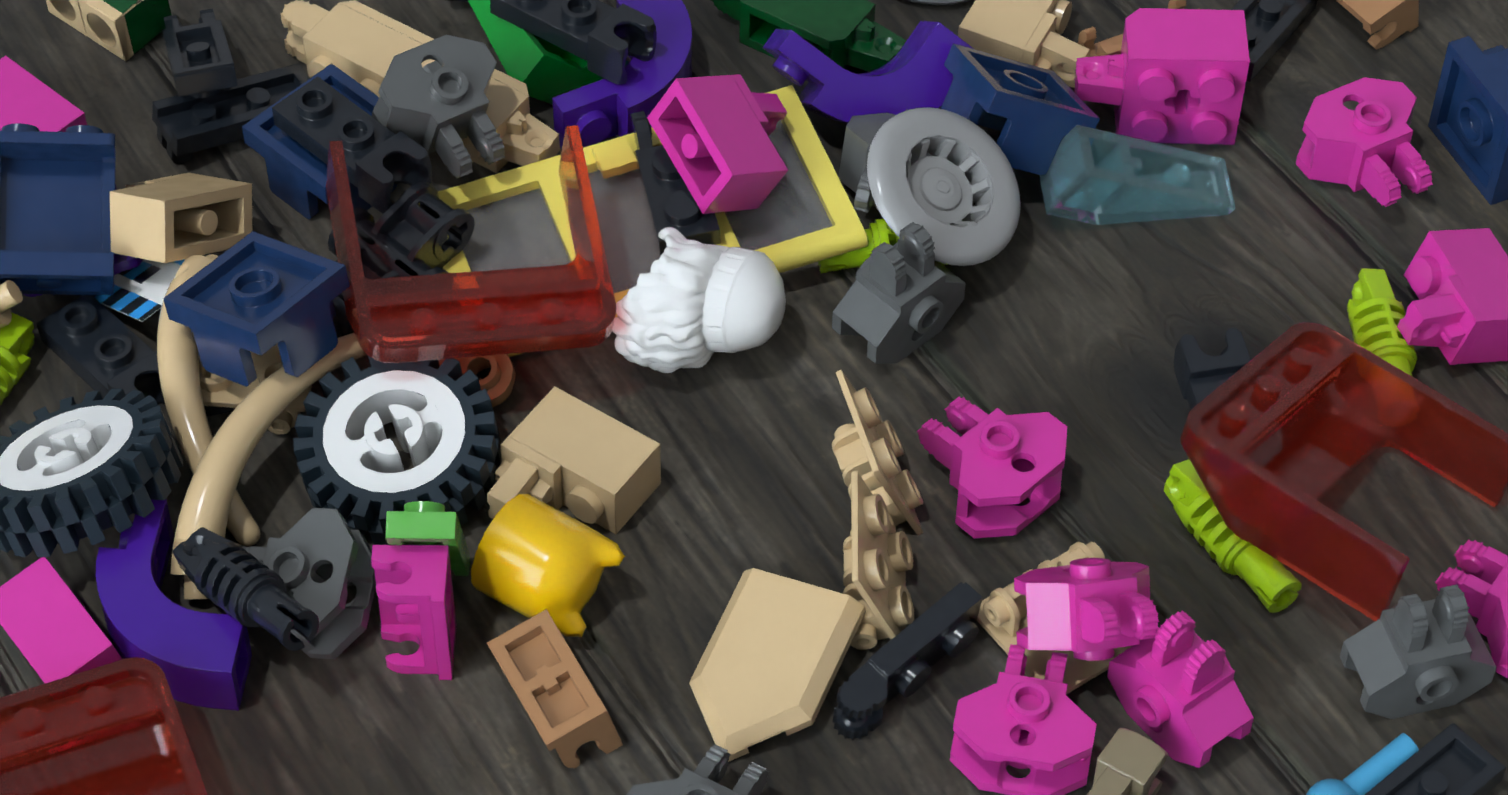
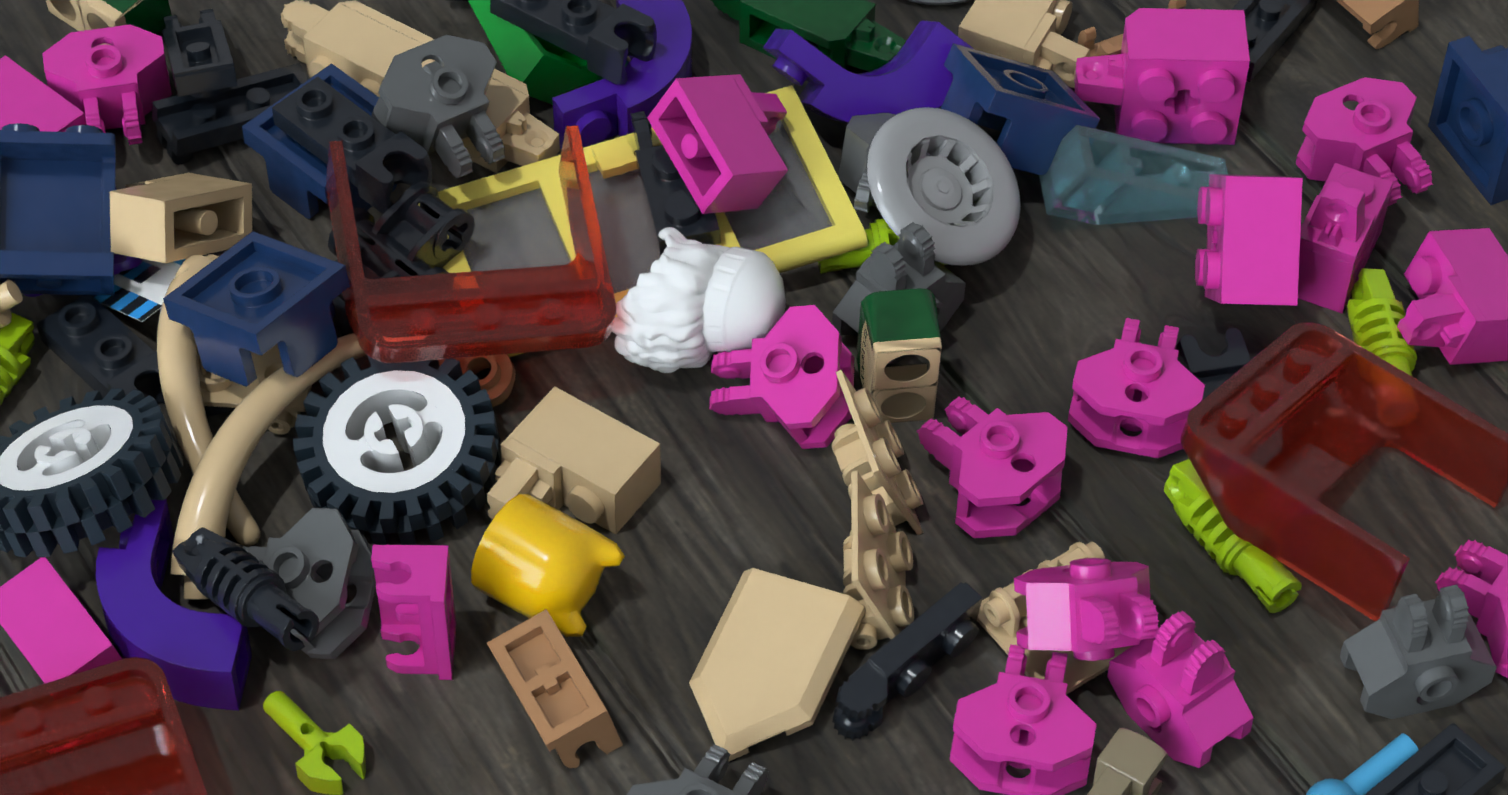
(110, 81): none -> dark pink hinge
(311, 769): none -> lime bar
(429, 525): bright green hinge -> none
(790, 377): none -> dark pink hinge
(900, 323): none -> piece
(1136, 390): none -> dark pink hinge
(1250, 239): none -> dark pink hinge
(1340, 235): none -> dark pink hinge

